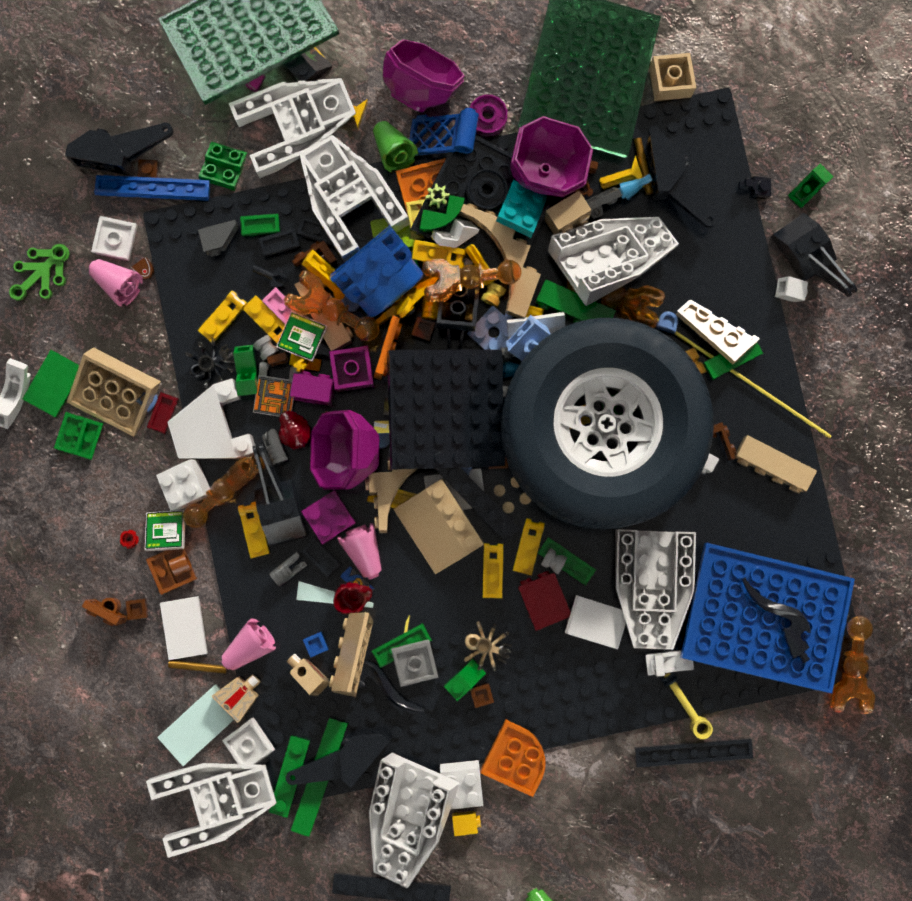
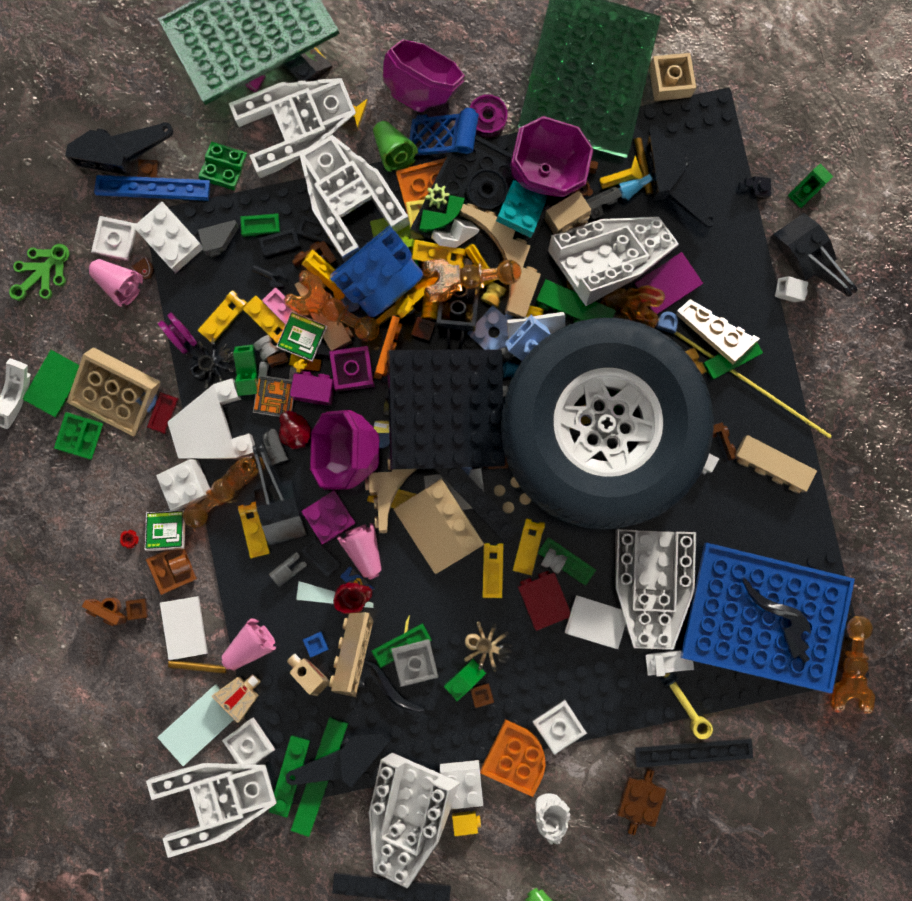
(168, 237): none -> white brick
(177, 333): none -> magenta wheel
(552, 817): none -> white hair
(559, 727): none -> white tile
(641, 802): none -> reddish brown plate
(674, 278): none -> magenta tile

